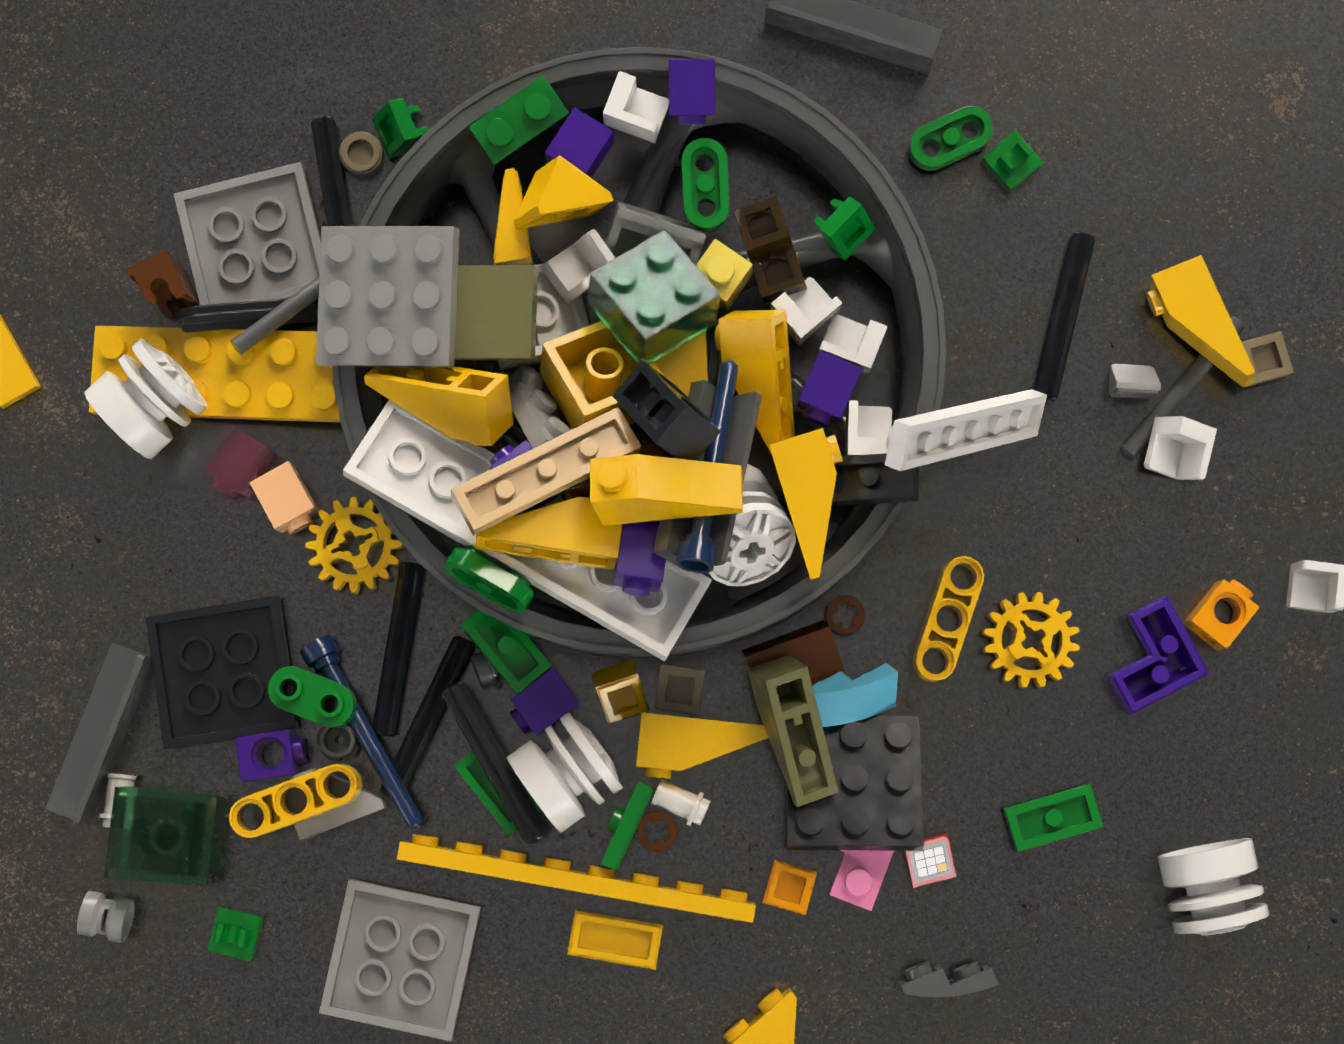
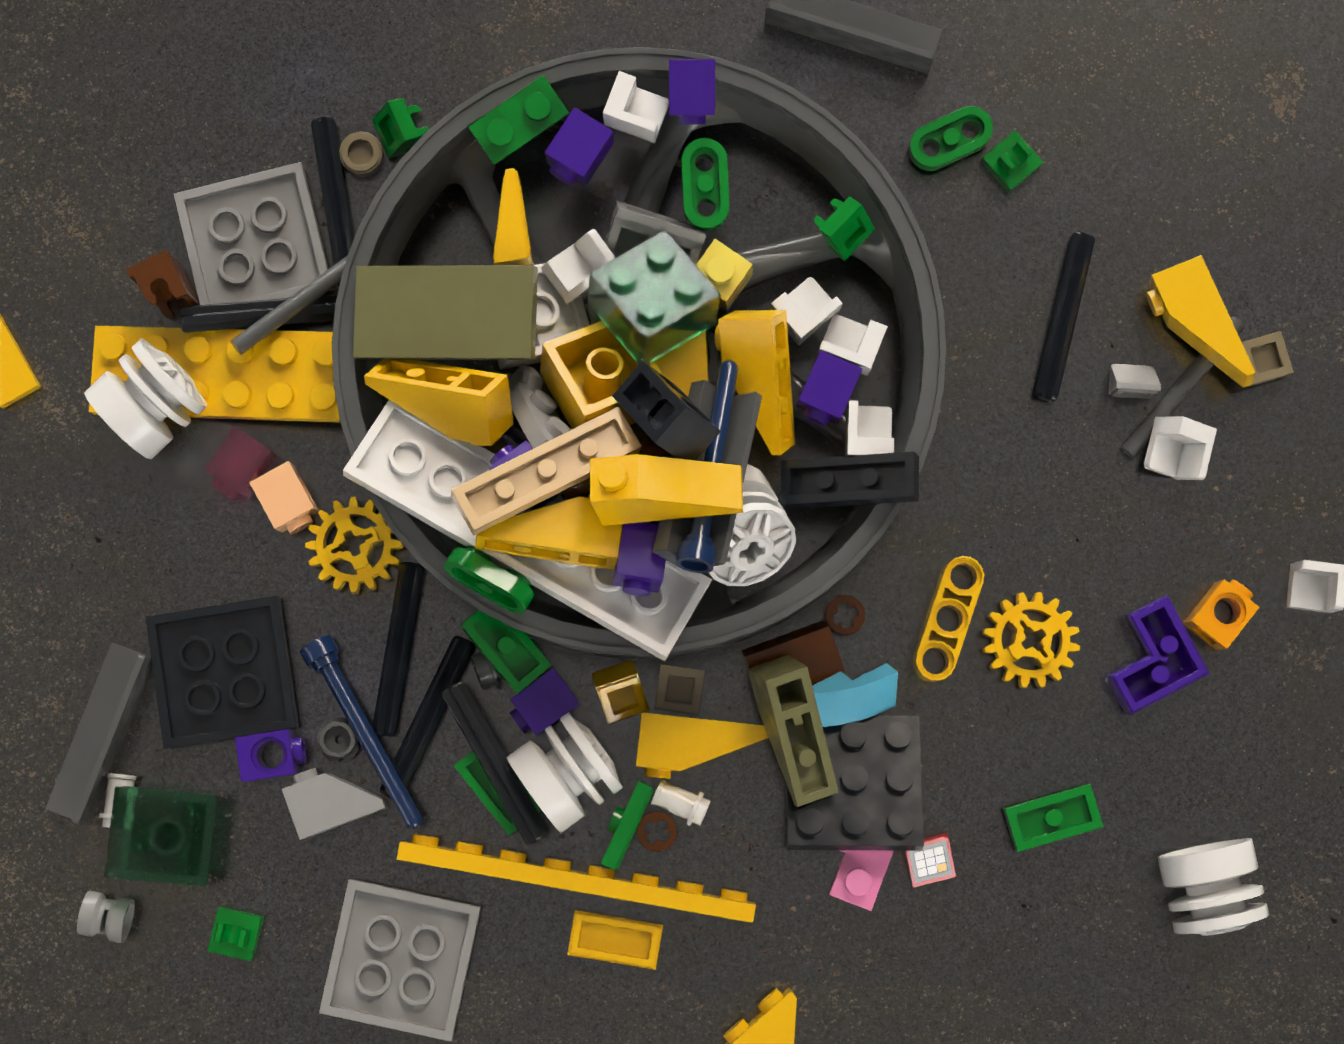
(274, 806): yellow beam -> none
(311, 696): green plate -> none
(387, 296): light grey plate -> none
(560, 194): yellow slope -> none
(770, 249): dark brown slope -> none
(789, 887): light orange tile -> none
(808, 484): yellow slope -> none
(932, 982): dark grey slope -> none
(964, 429): white plate -> none

